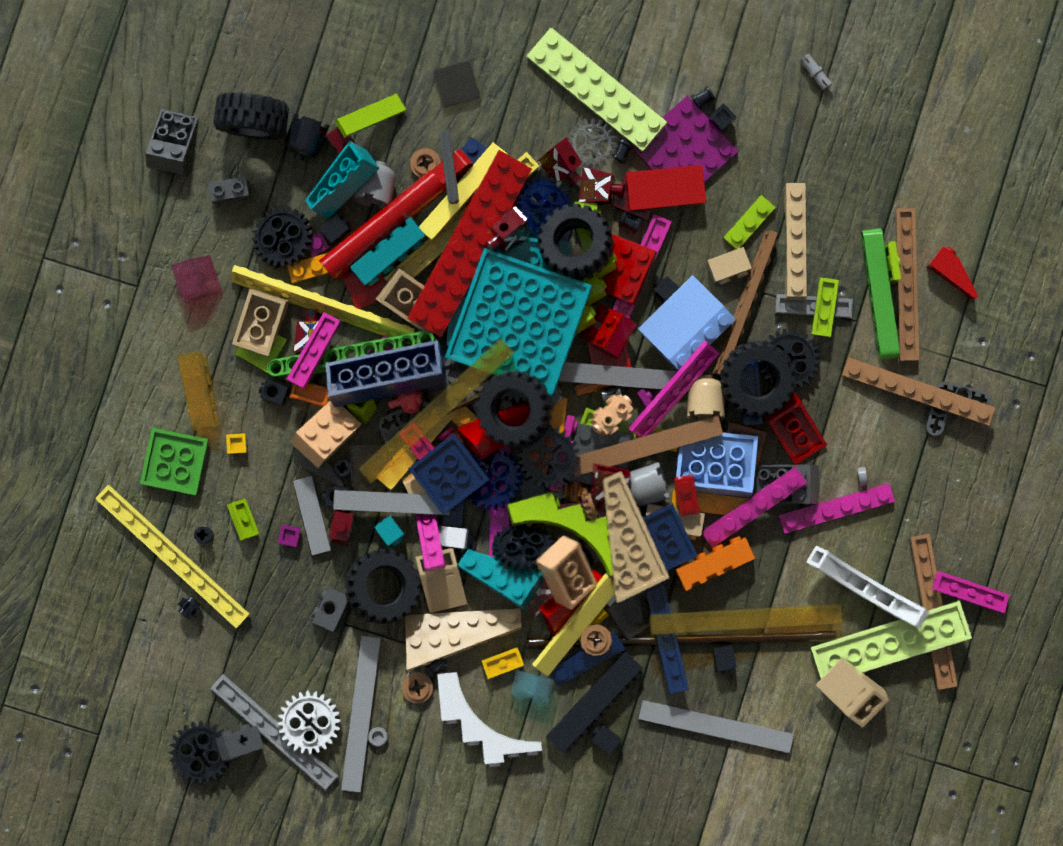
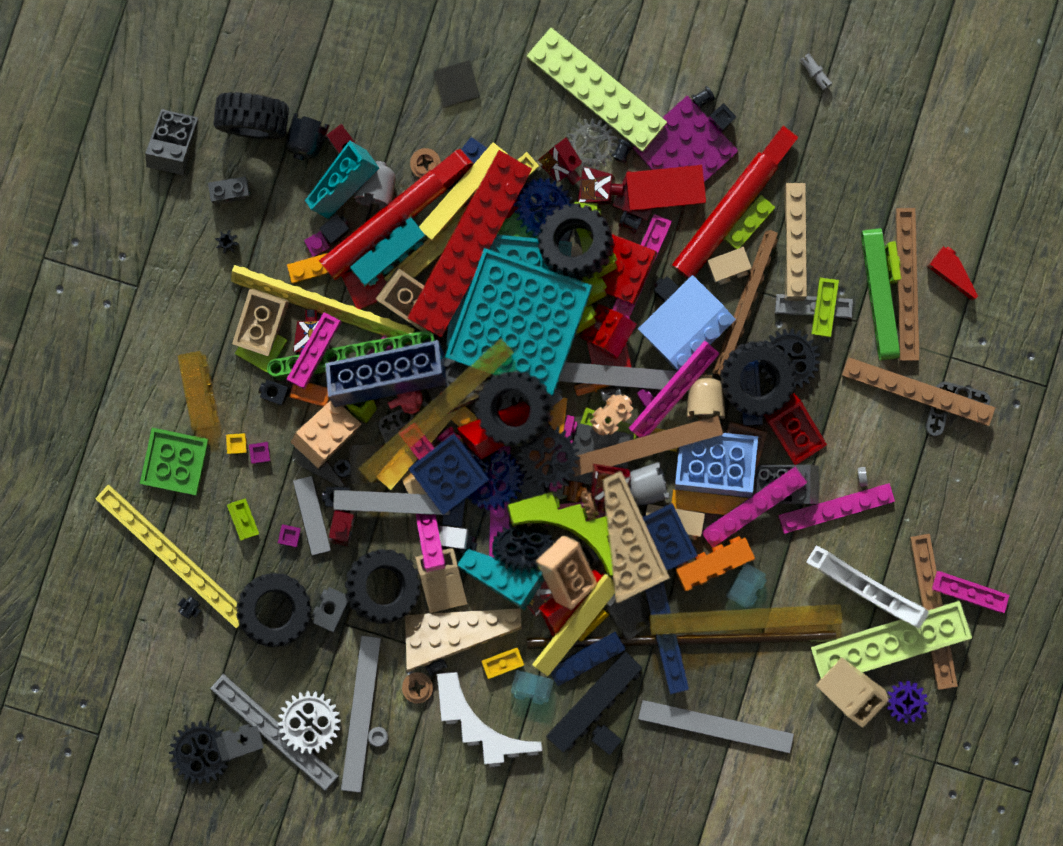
(196, 278): clear pink slope -> none
(200, 530): black bush -> none
(224, 237): none -> black gear
(247, 610): none -> black tyre
(259, 452): none -> magenta plate
(267, 230): black gear -> none
(370, 115): lime tile -> none
(390, 531): teal brick -> none
(449, 168): dark grey axle -> none
(509, 231): dark red torso -> none
(591, 632): medium nougat gear -> none
(687, 495): red plate -> none
(724, 658): black brick -> none
(733, 205): none -> red piece
(746, 585): none -> clear light blue brick
(906, 693): none -> dark purple gear

